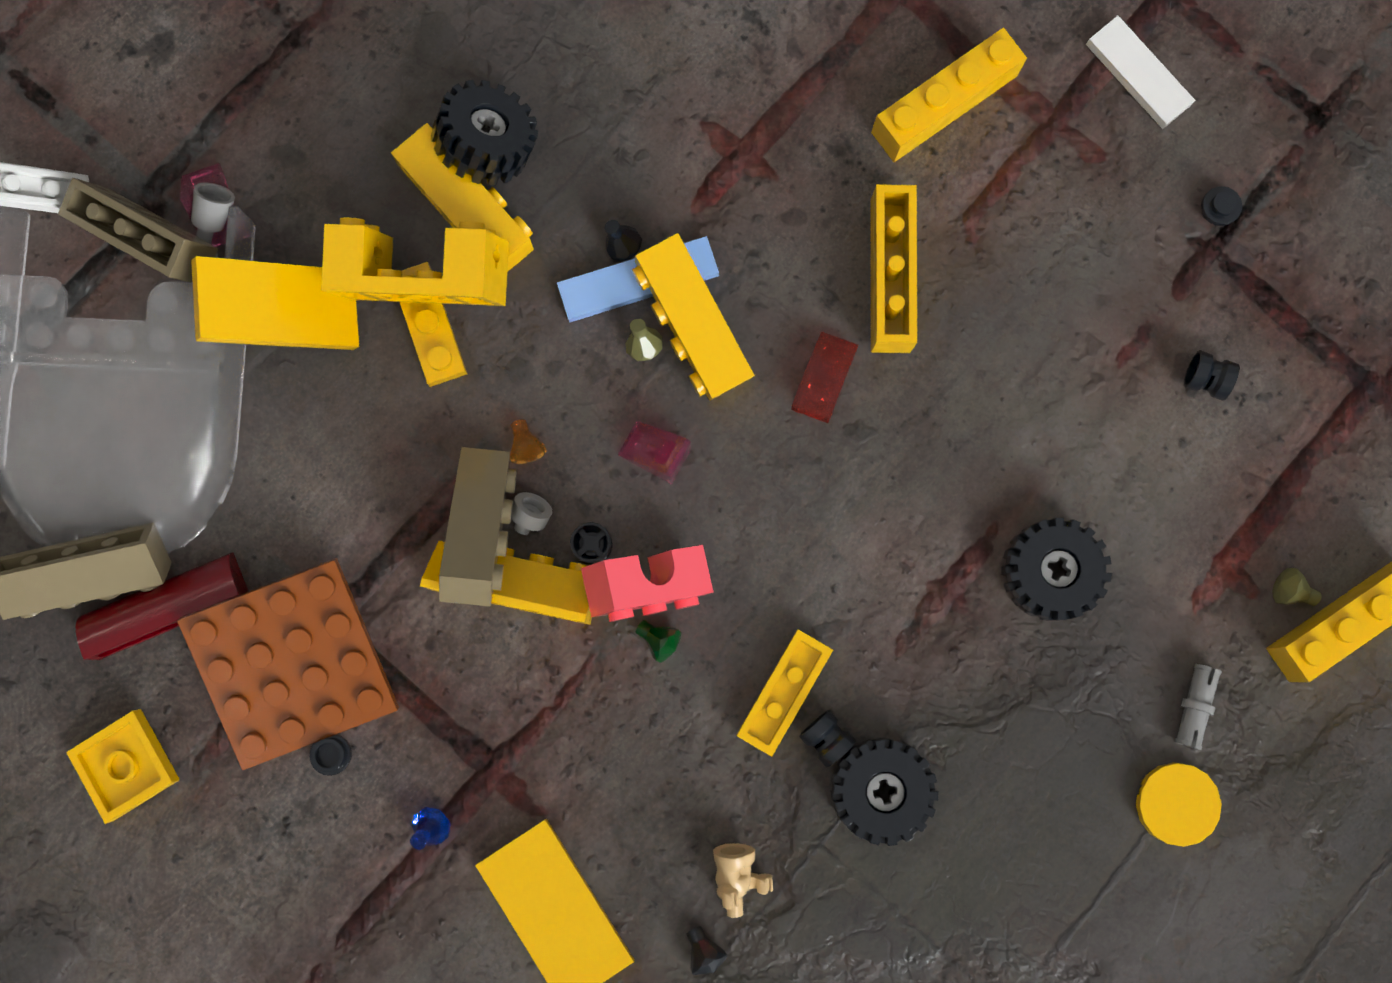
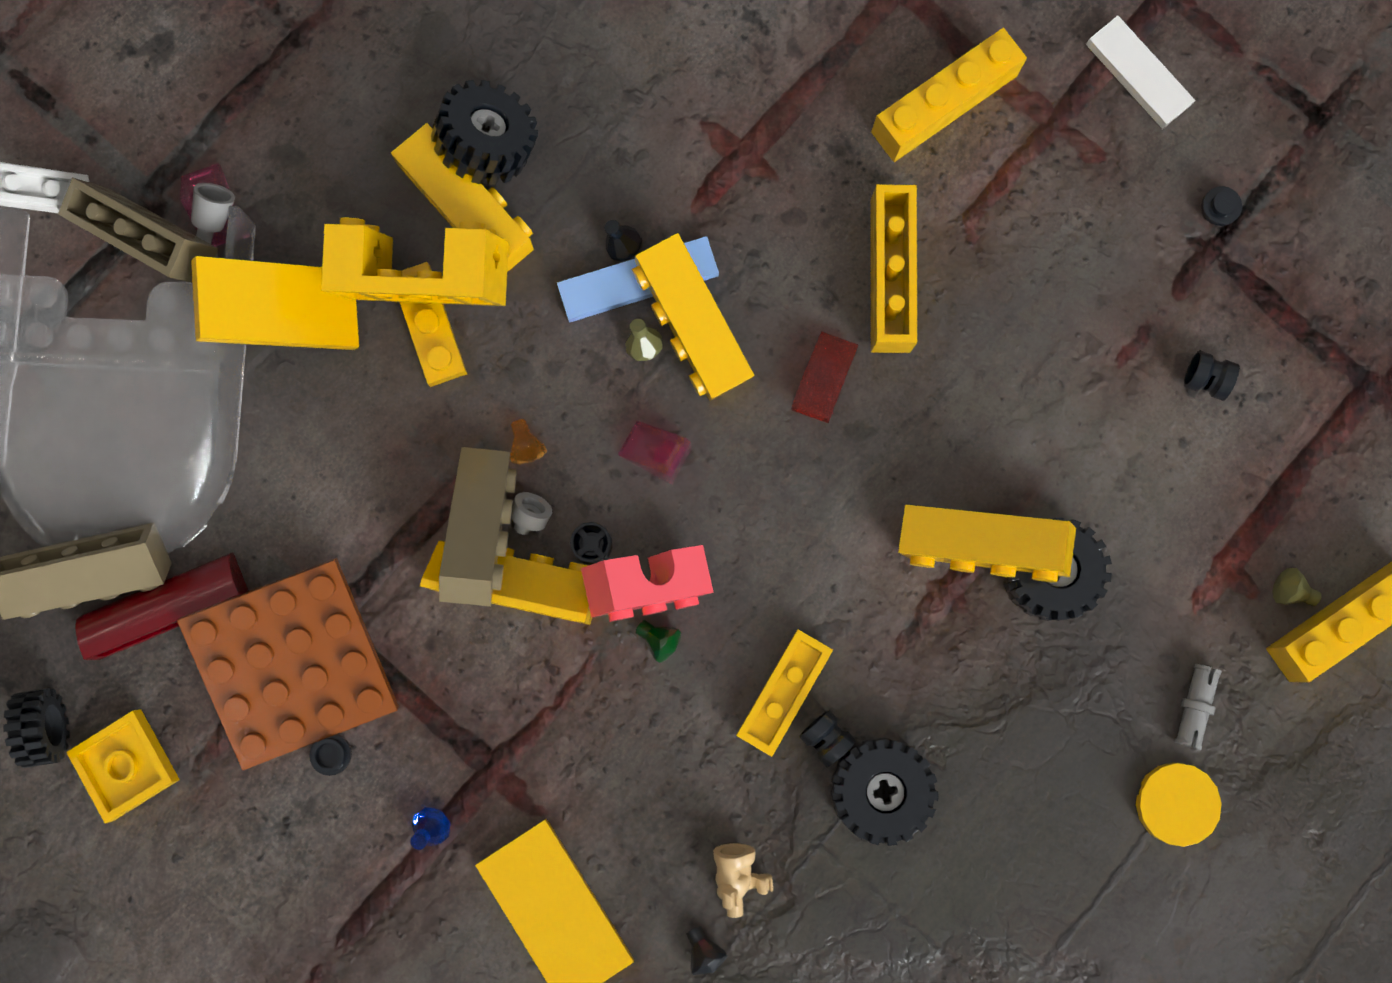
(36, 728): none -> black tyre
(988, 541): none -> yellow brick

